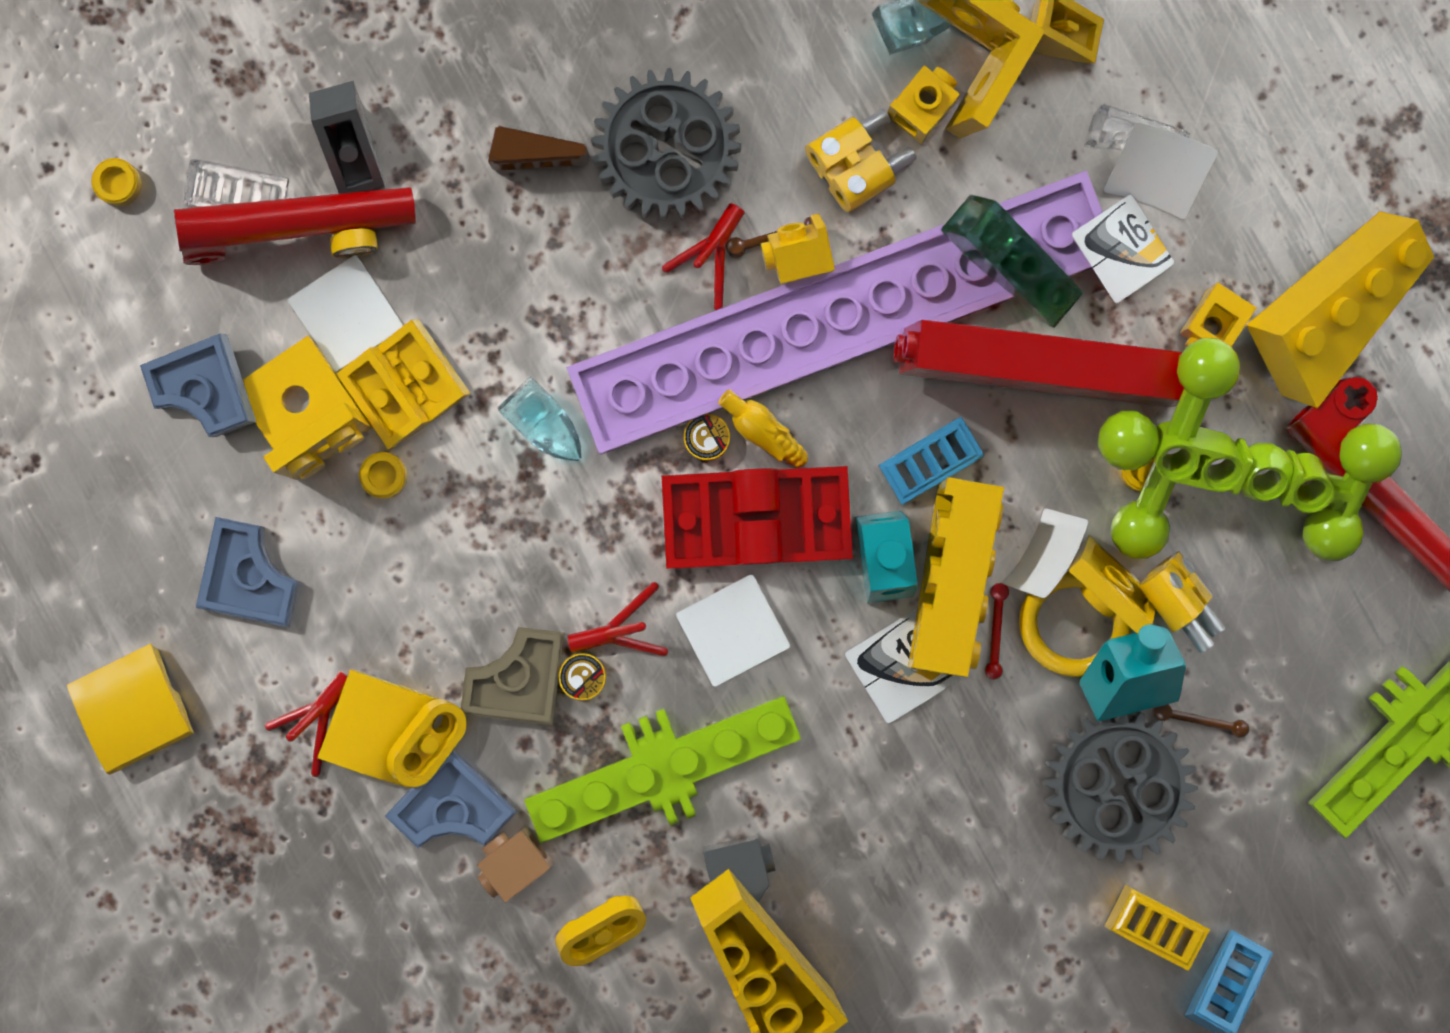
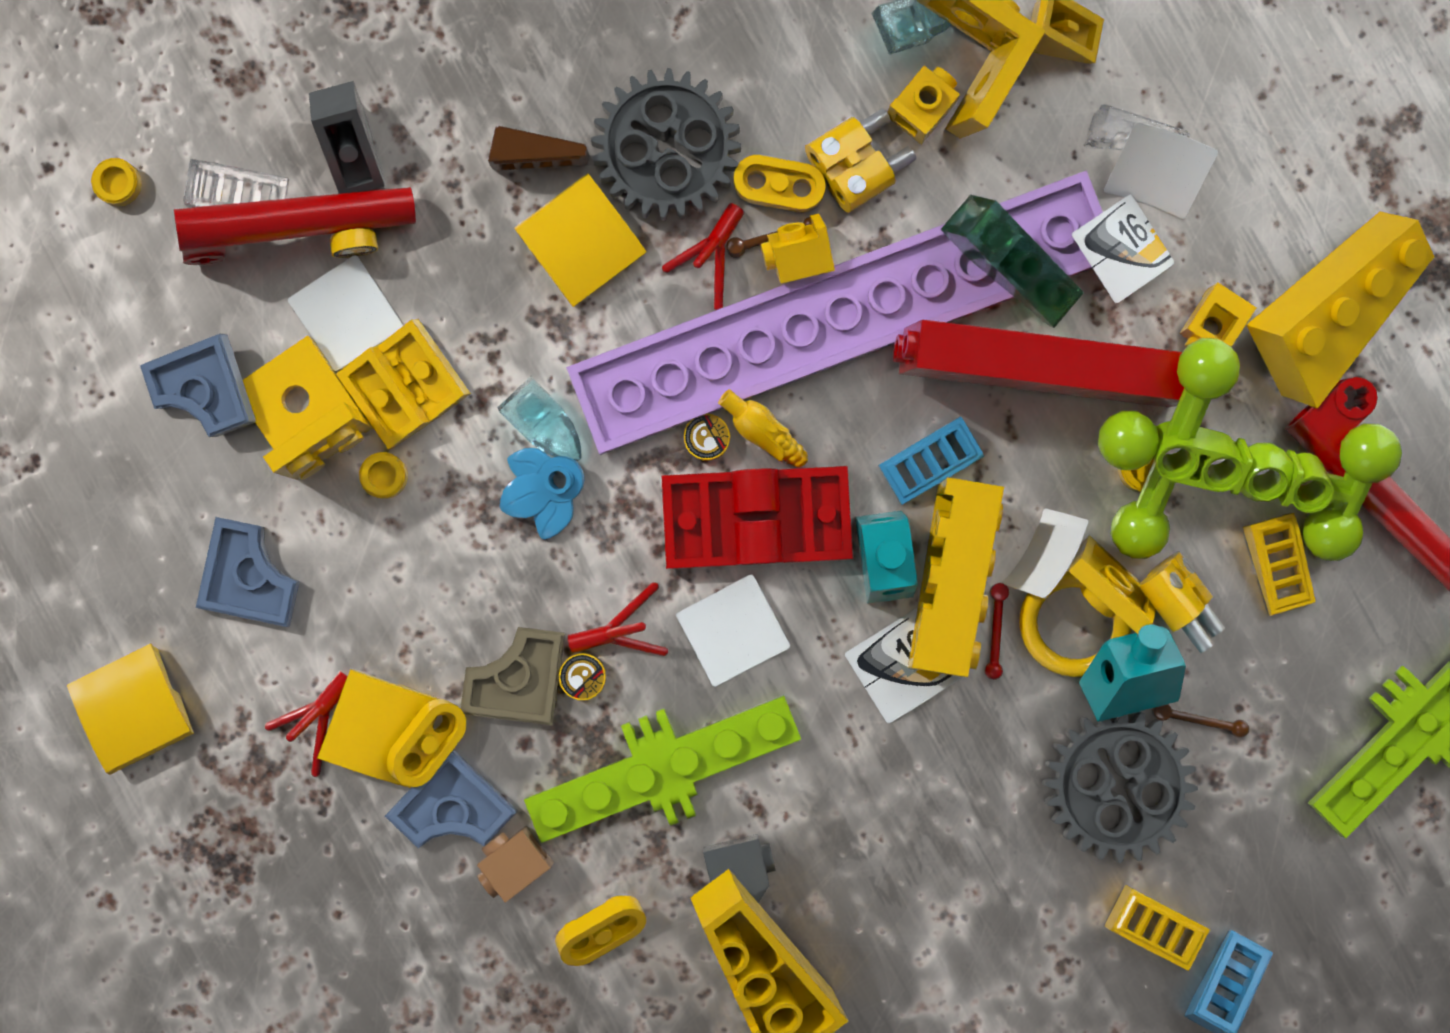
(537, 495): none -> dark azure plate
(580, 240): none -> yellow slope
(780, 179): none -> yellow plate
(1297, 560): none -> yellow slope

